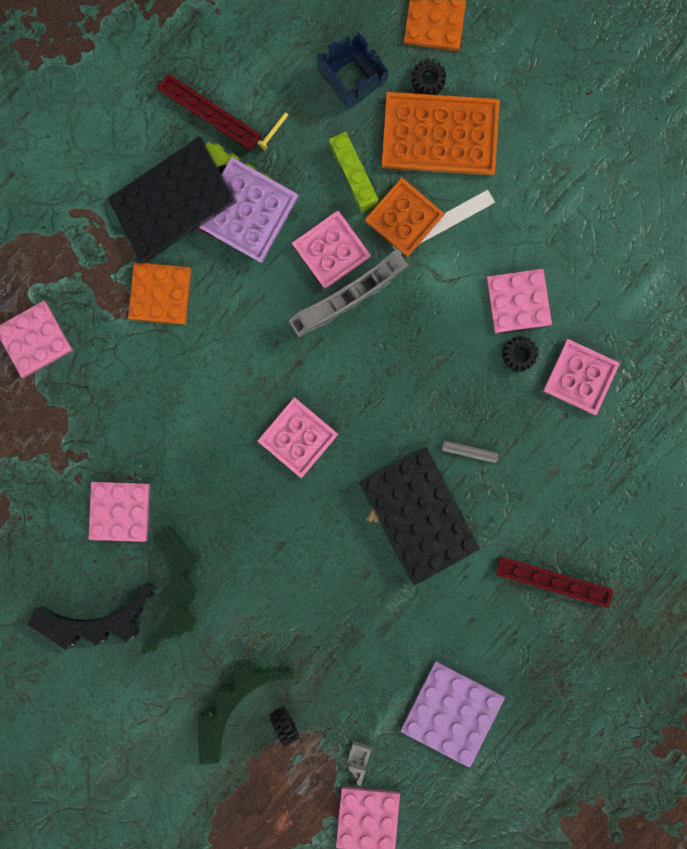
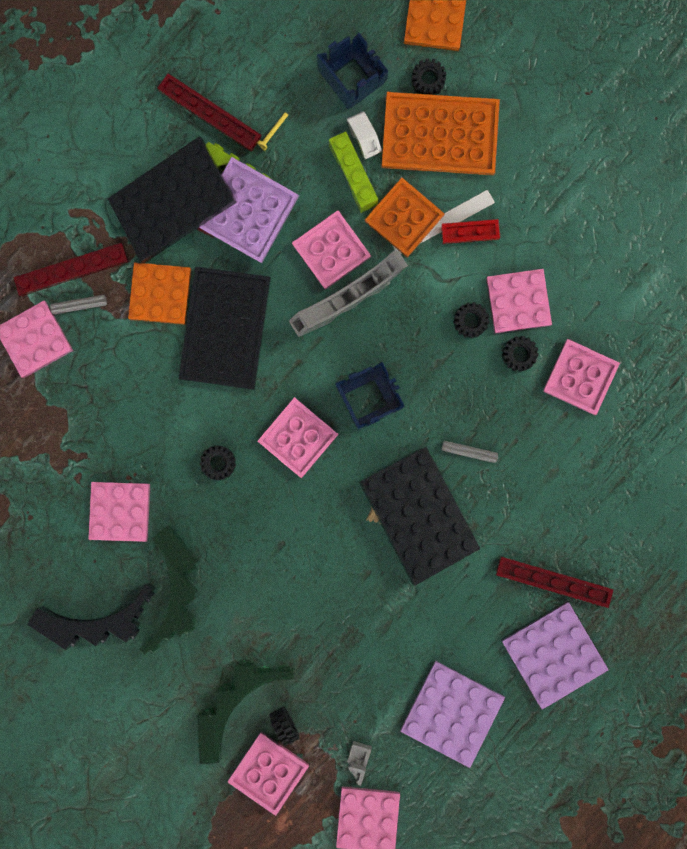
(70, 269): none -> dark red plate
(78, 304): none -> light grey axle
(206, 462): none -> black tyre
(224, 328): none -> black plate
(268, 773): none -> bright pink plate
(365, 134): none -> white slope
(386, 387): none -> dark blue piece
(470, 231): none -> red plate
(482, 320): none -> black tyre
(554, 655): none -> lavender plate

